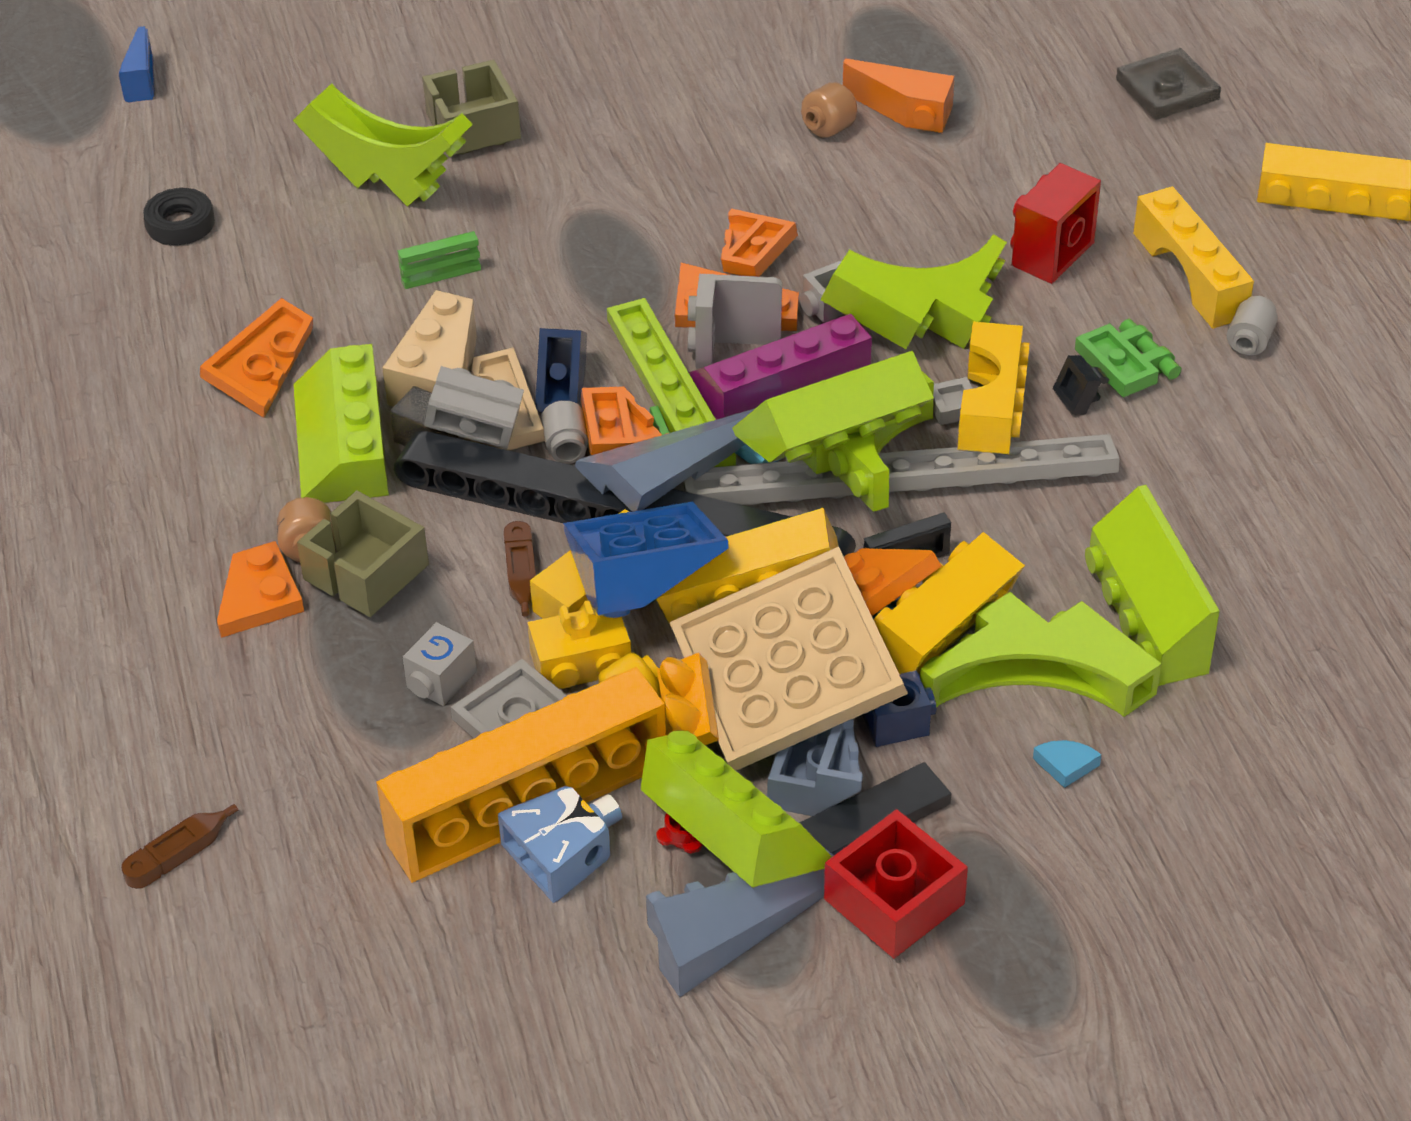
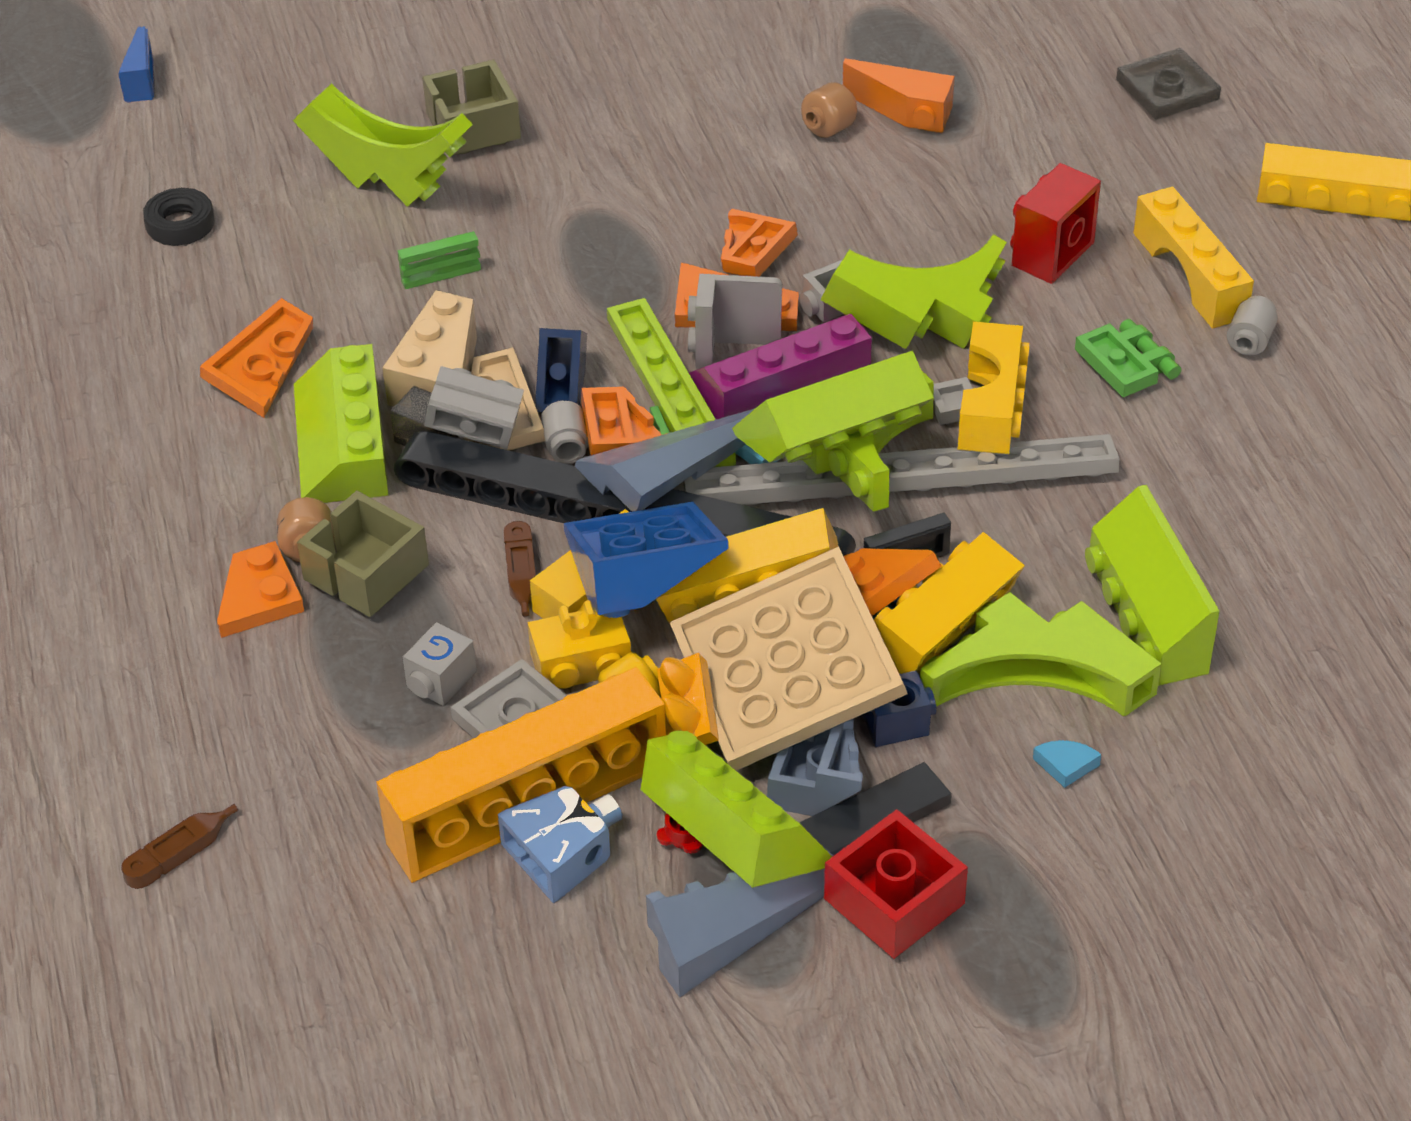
(1079, 384): black tile -> none

